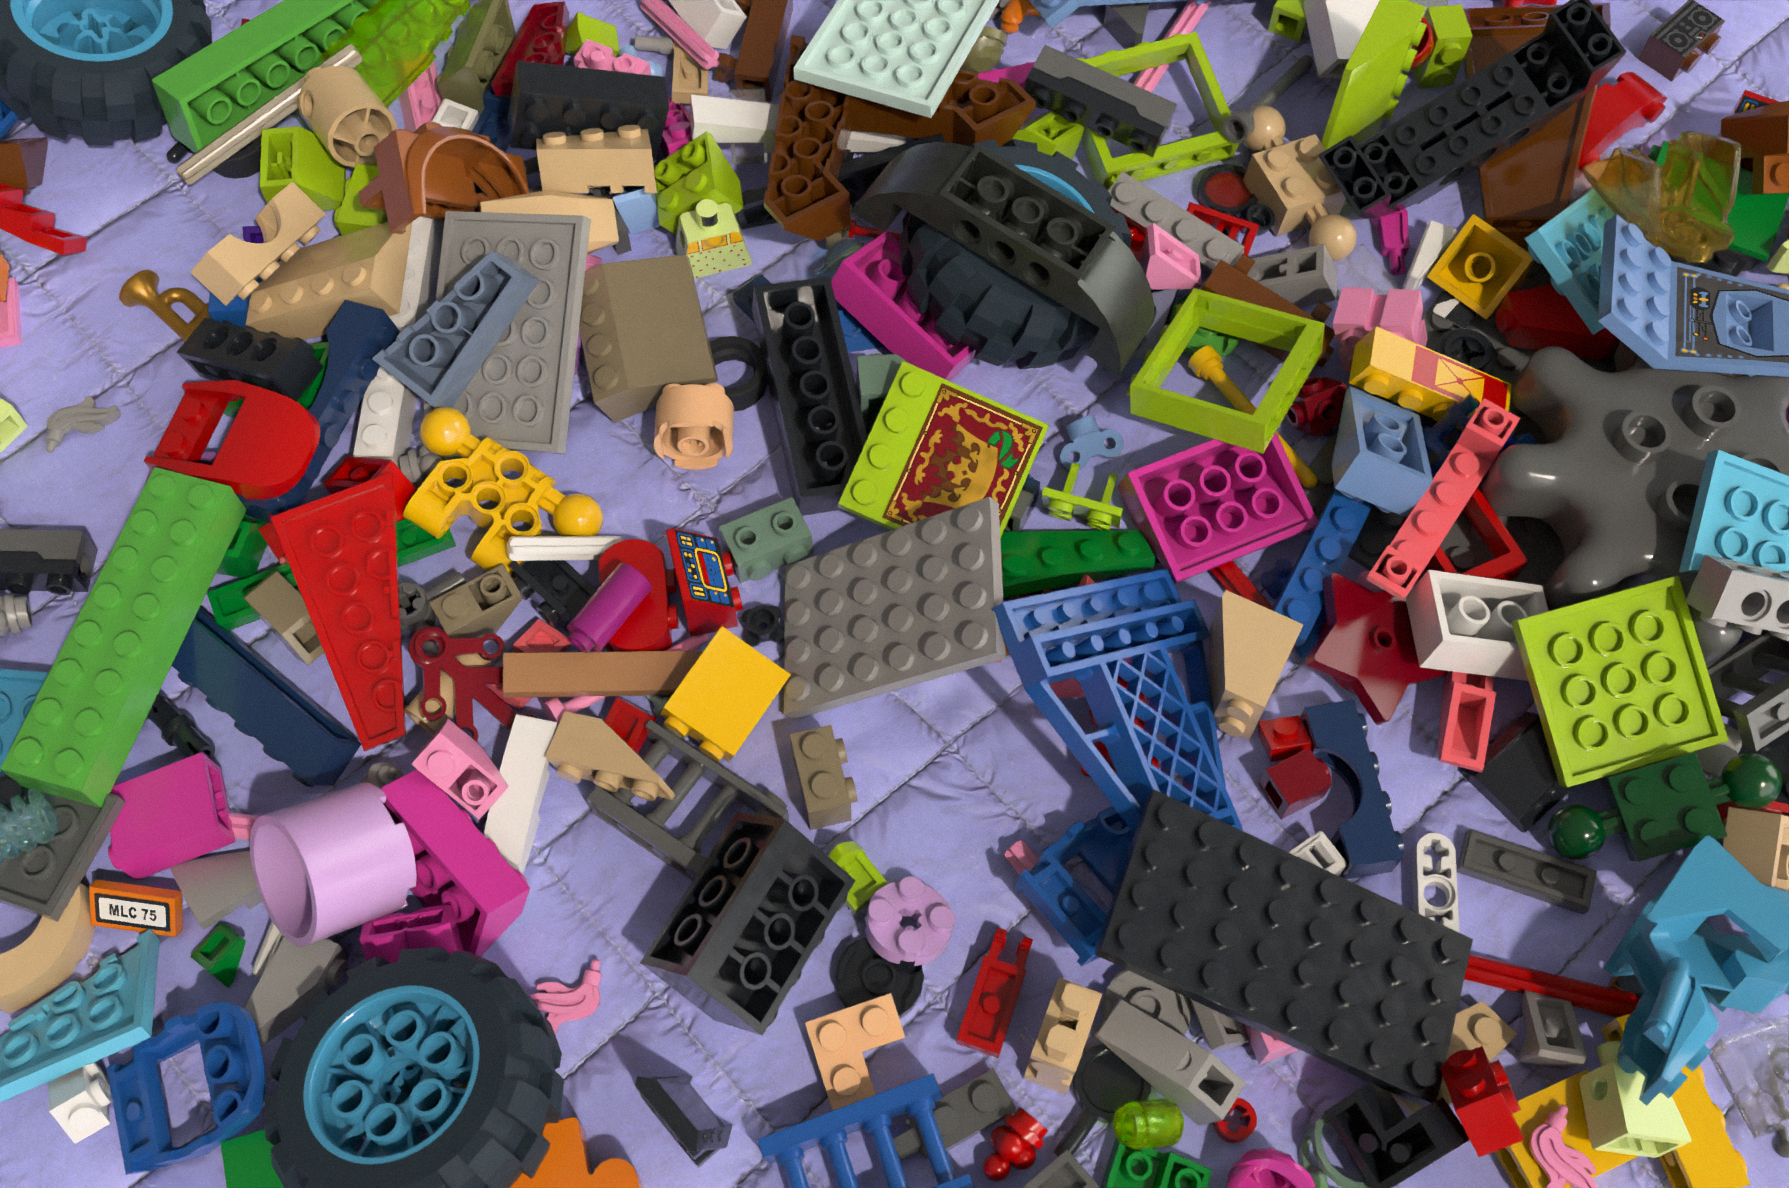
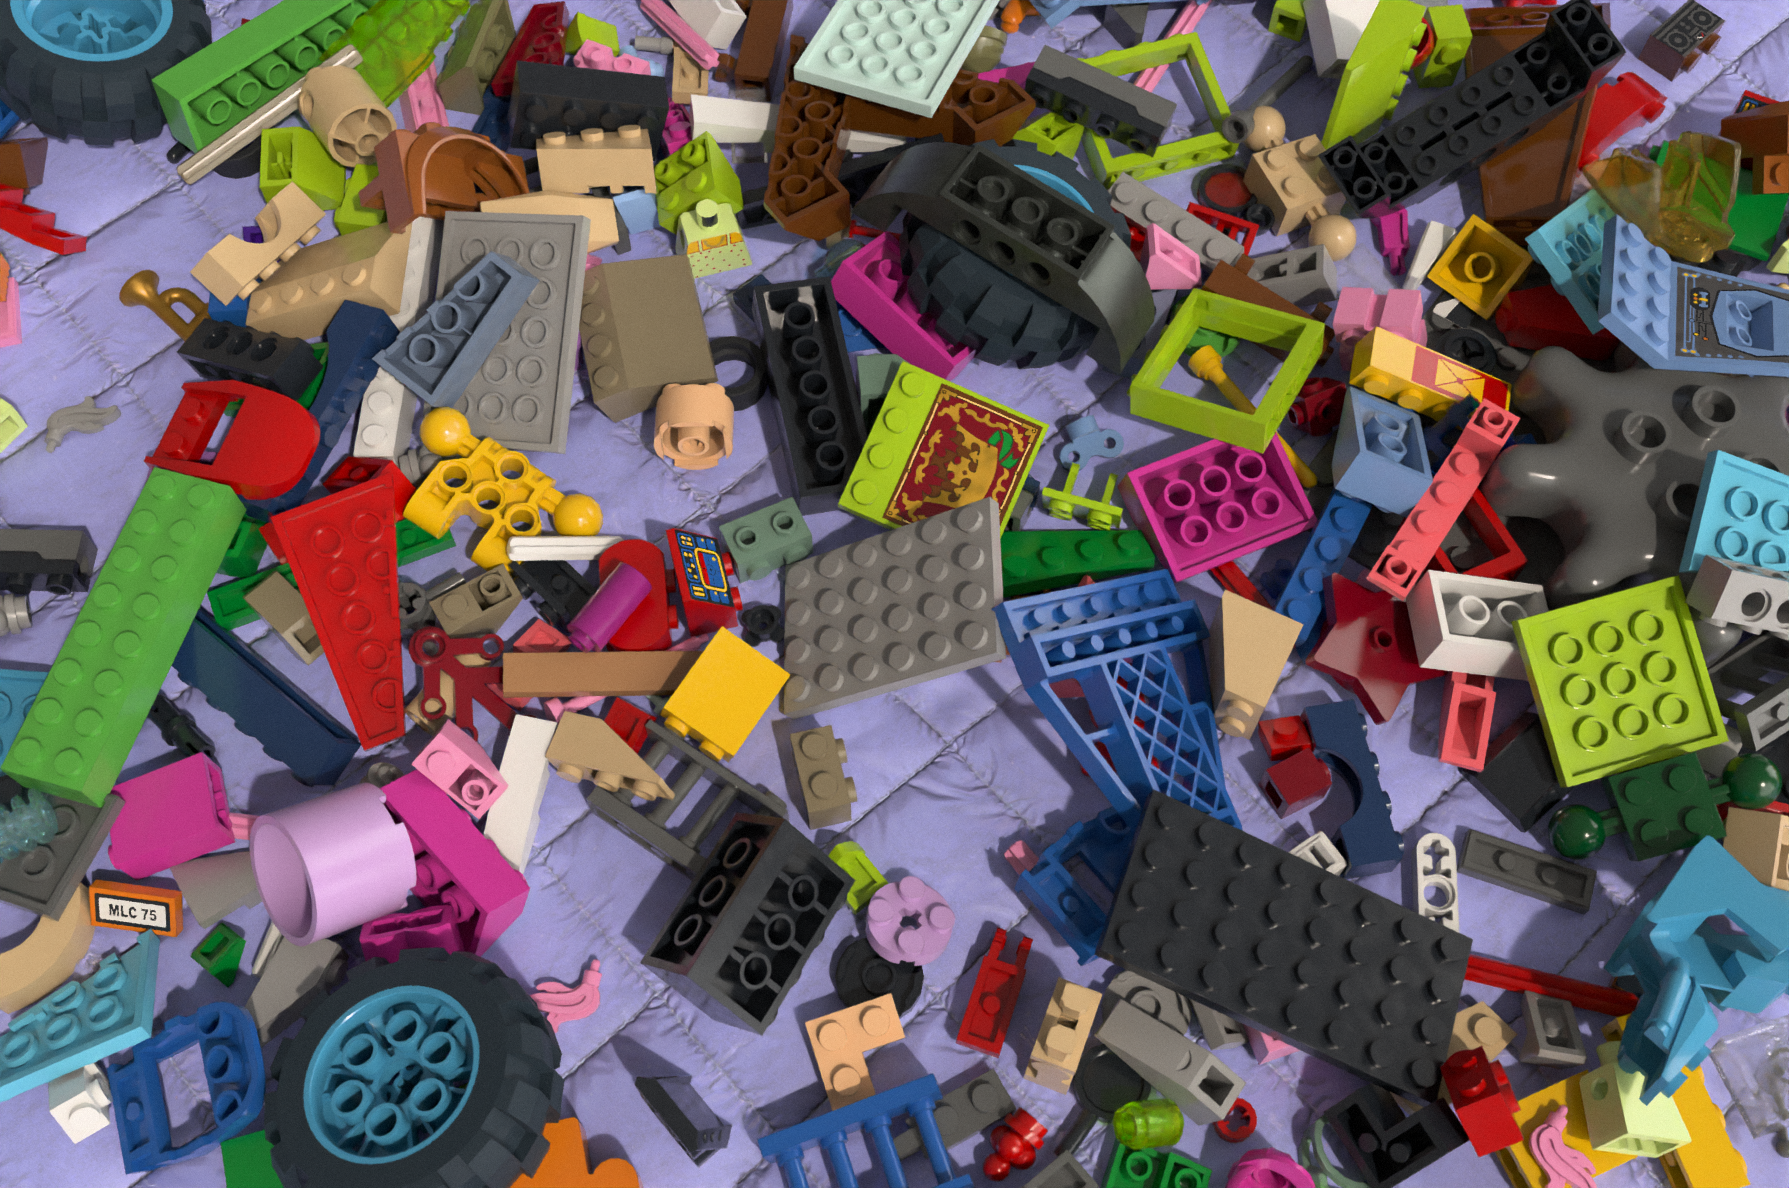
(456, 115): white slope -> none

